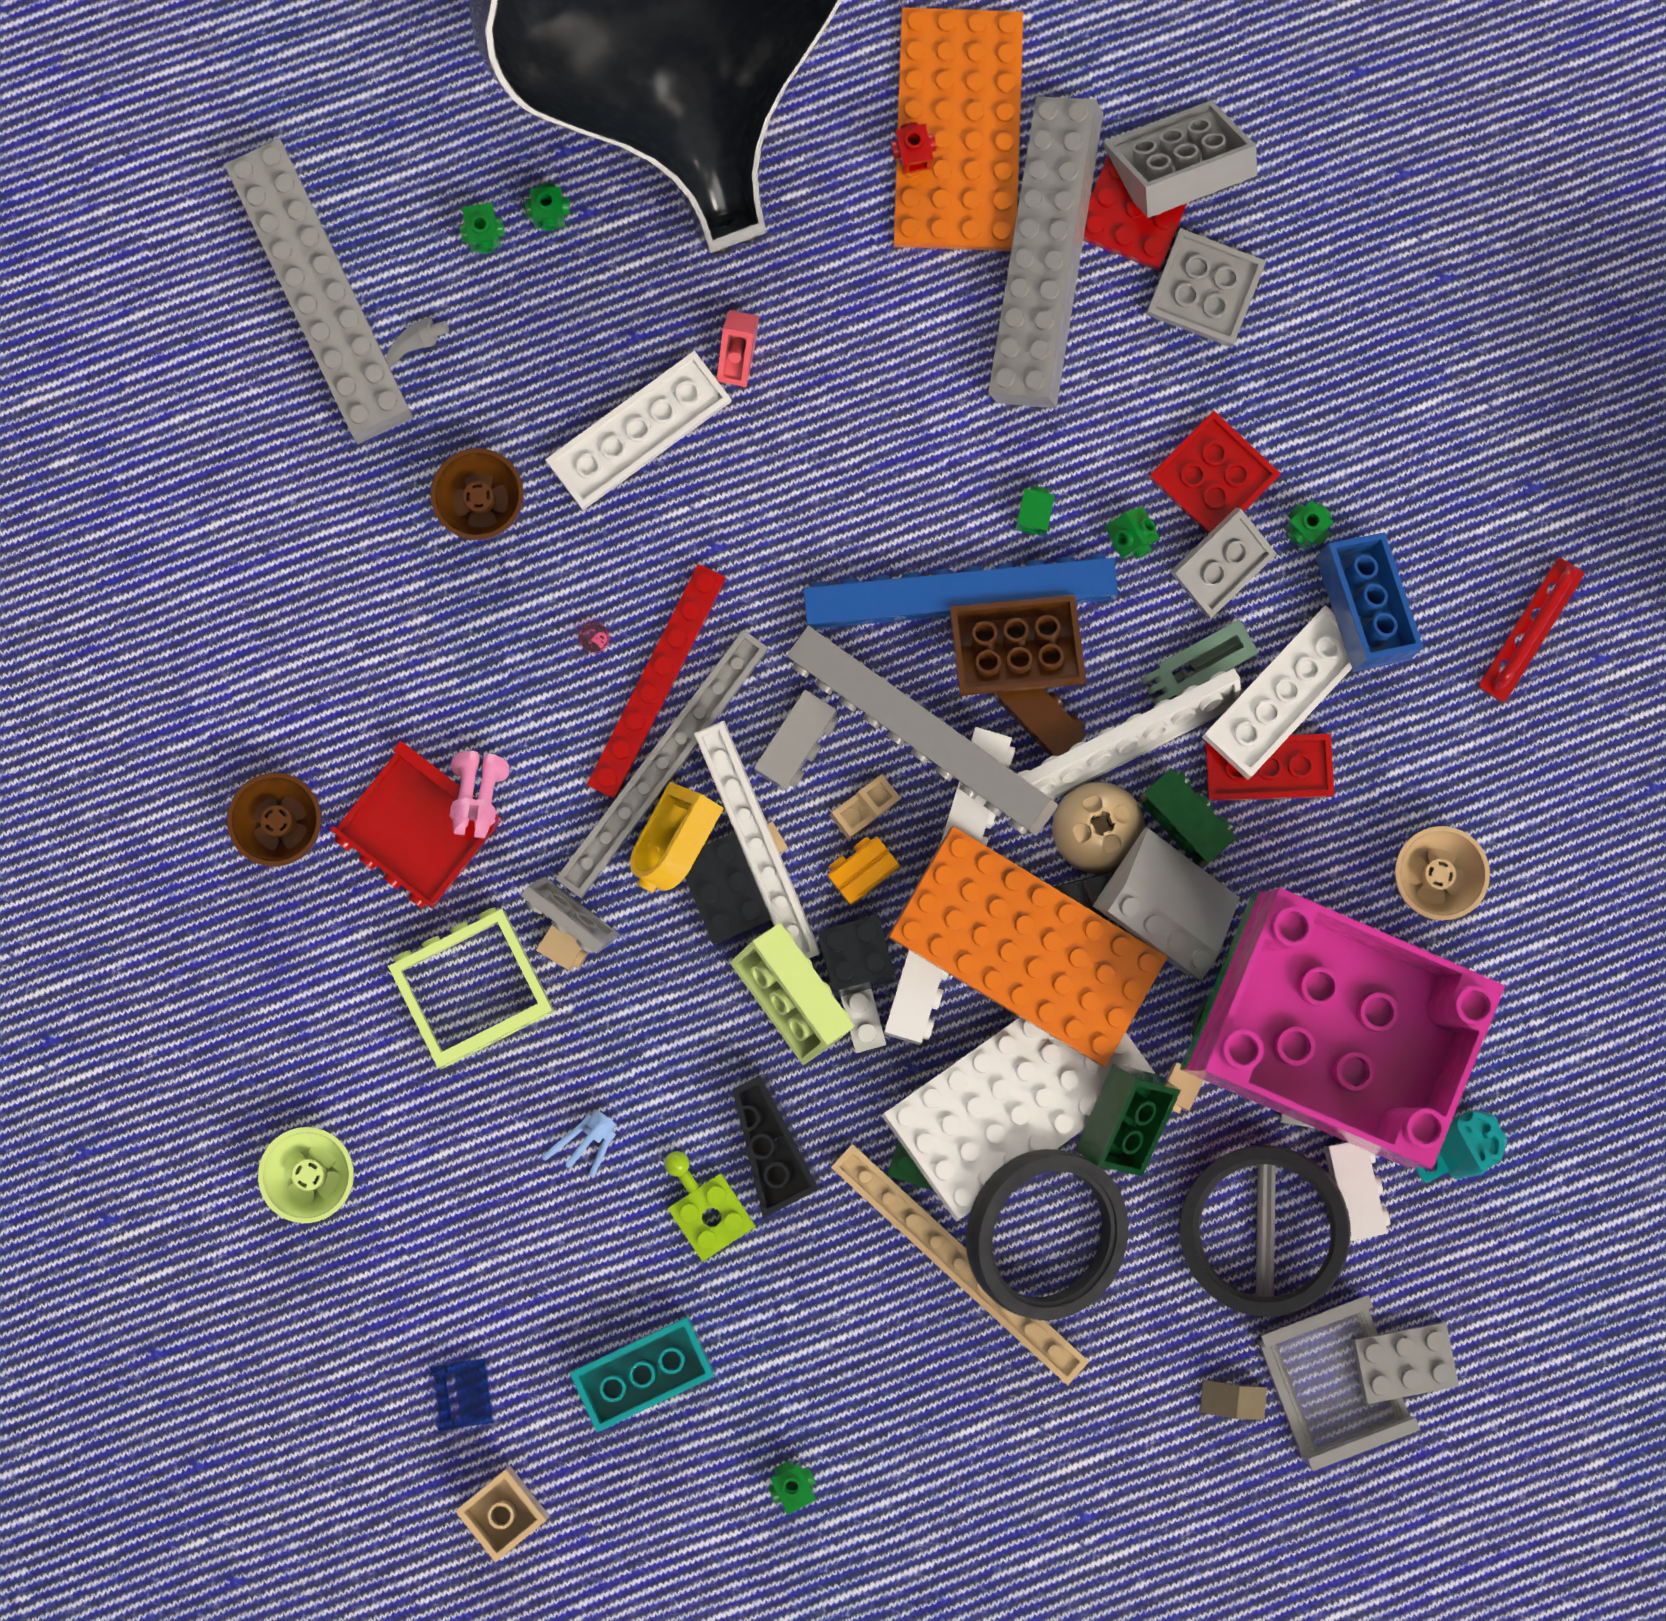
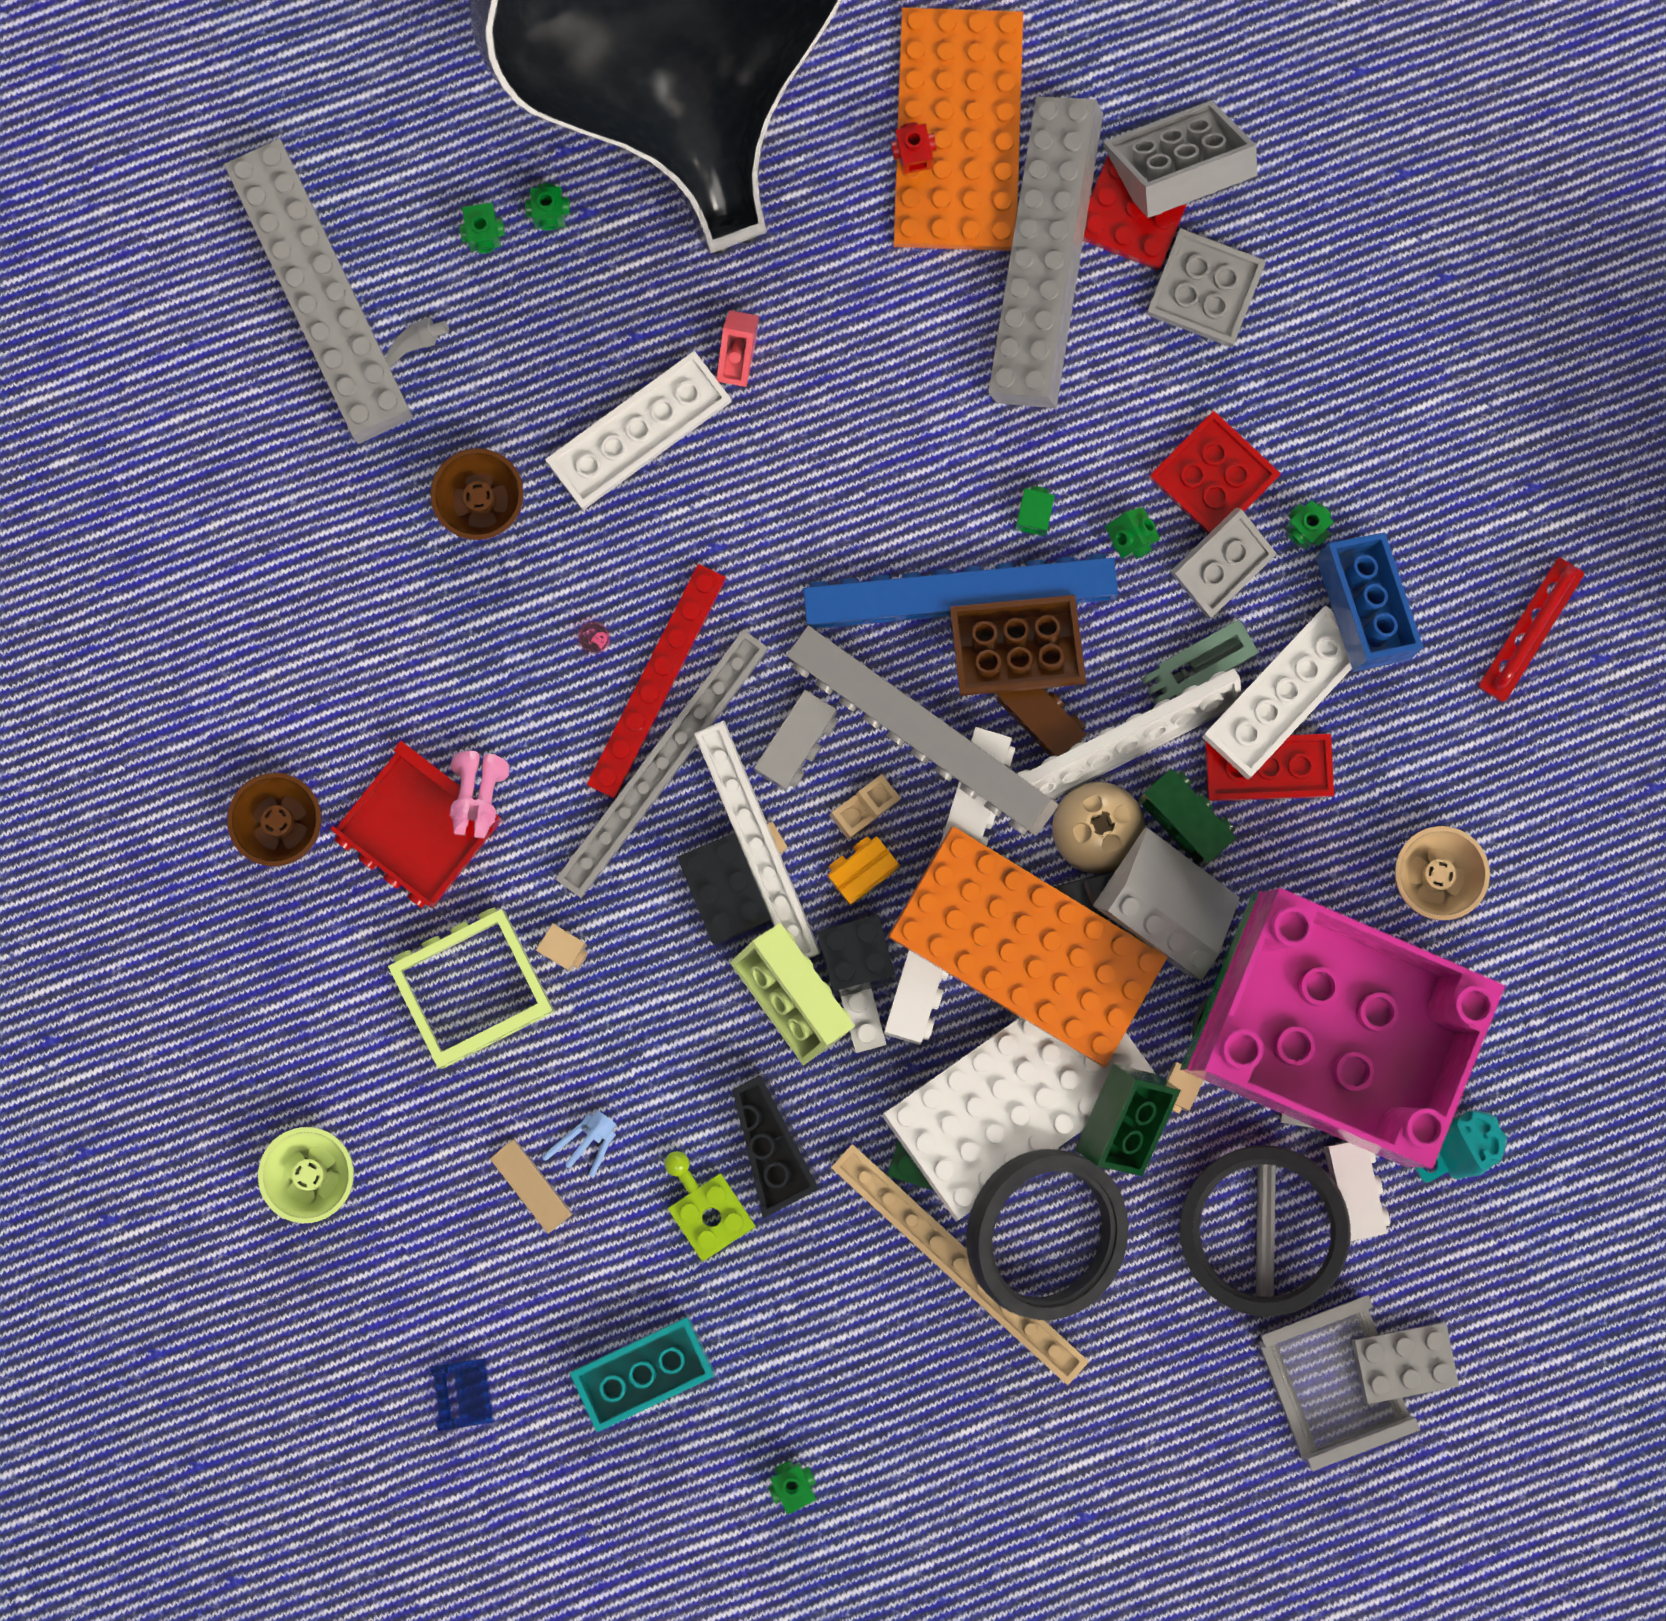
(502, 1514): tan brick -> none
(531, 1186): none -> tan slope
(569, 915): light grey plate -> none
(673, 838): yellow window -> none
(1233, 1400): dark tan slope -> none

